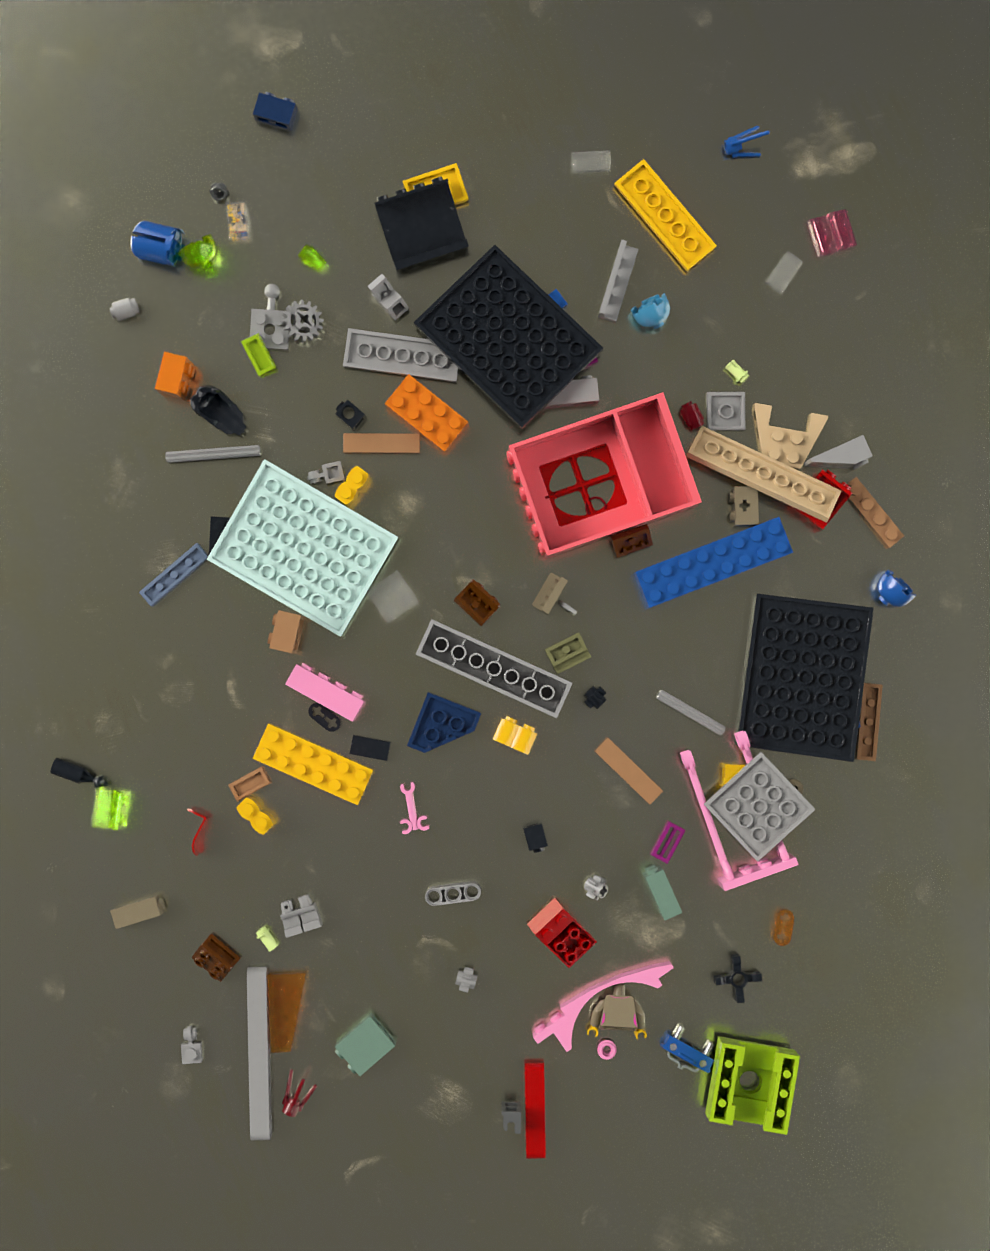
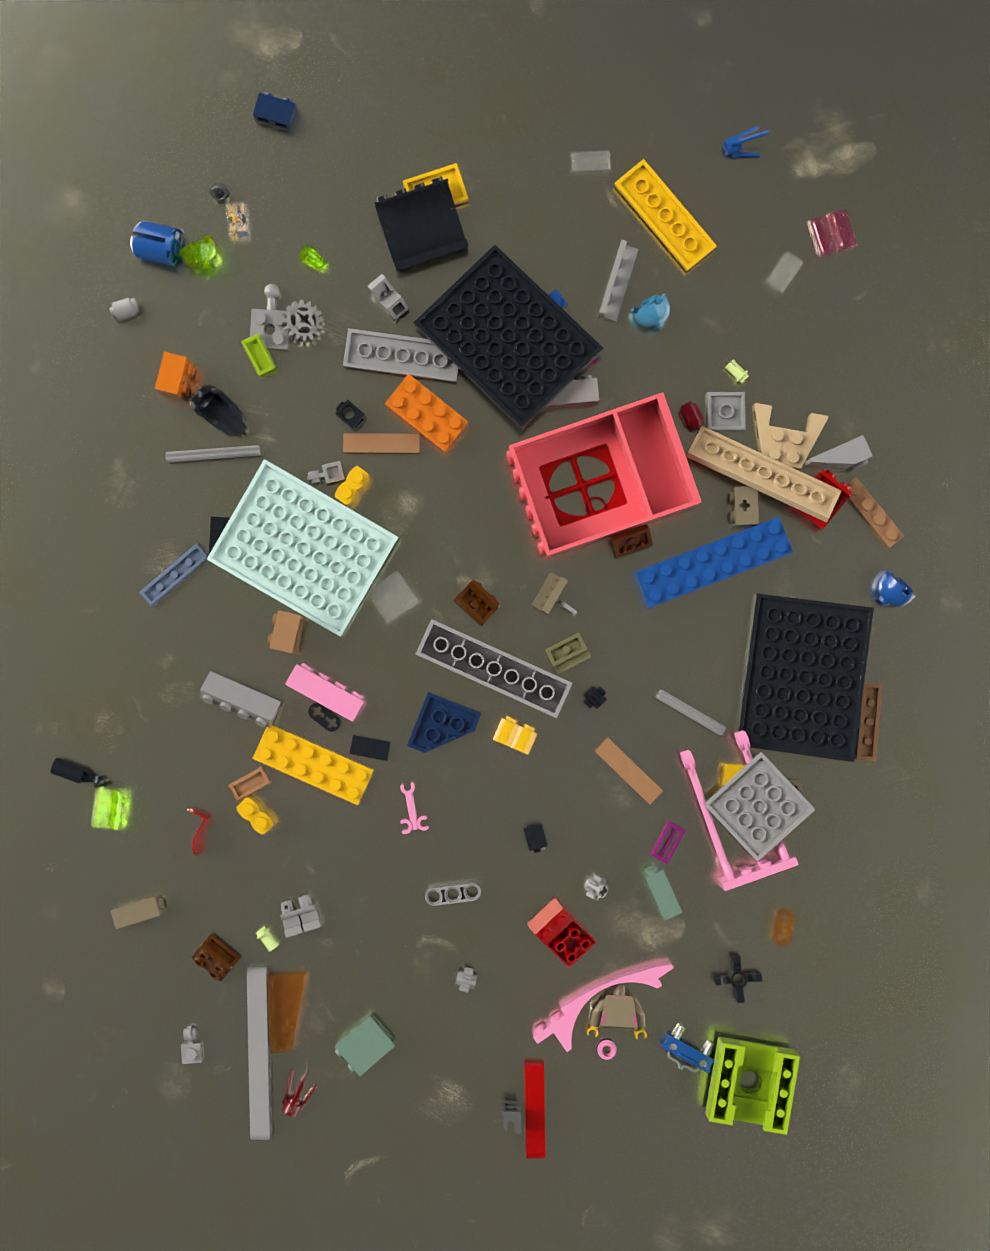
(239, 700): none -> light grey brick

